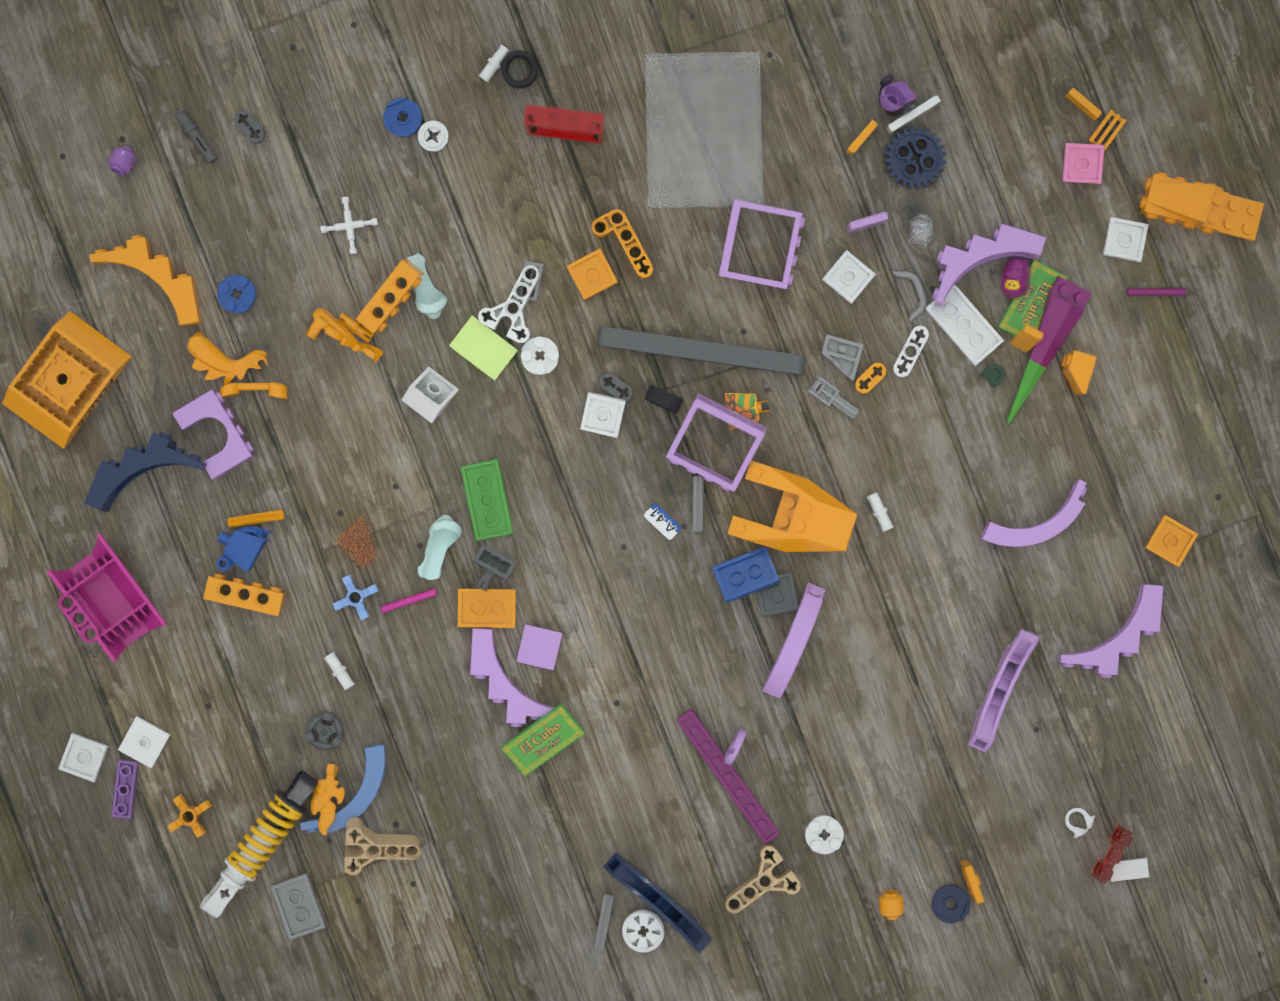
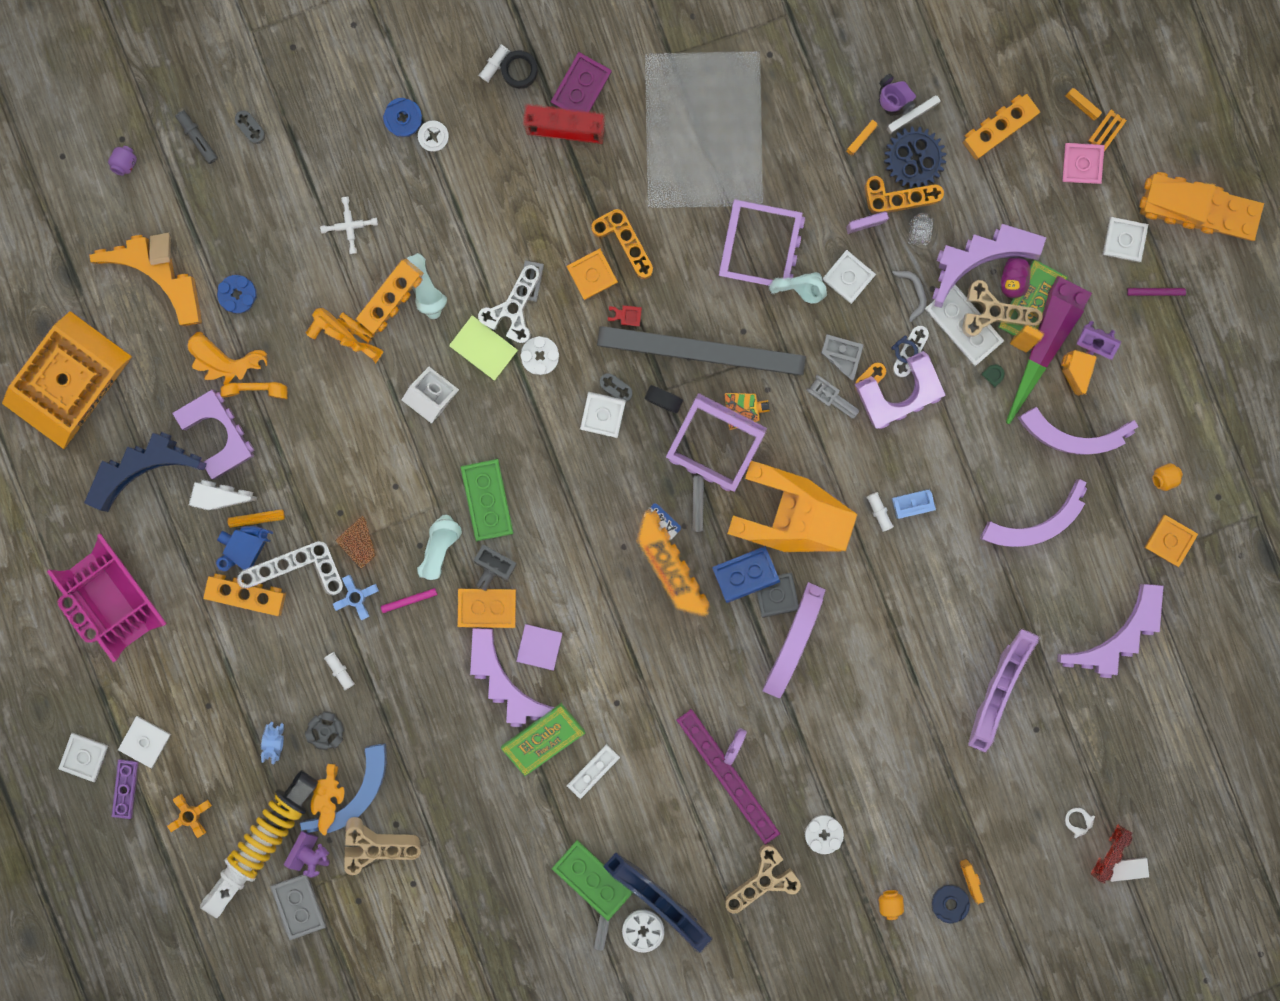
(160, 248): none -> tan tile
(209, 497): none -> white slope
(272, 742): none -> light blue pin
(292, 563): none -> white beam
(303, 853): none -> medium lavender piece
(581, 84): none -> magenta plate
(591, 880): none -> bright green tile
(593, 771): none -> white tile
(628, 315): none -> red plate
(669, 567): none -> light orange slope
(807, 286): none -> light aqua hair
(896, 347): none -> dark blue piece
(904, 195): none -> light orange beam
(913, 504): none -> light blue hinge
(926, 391): none -> lavender arch
(987, 301): none -> tan beam
(1027, 111): none -> light orange brick
(1054, 438): none -> lavender arch
(1098, 341): none -> medium lavender piece
(1167, 477): none -> light orange head

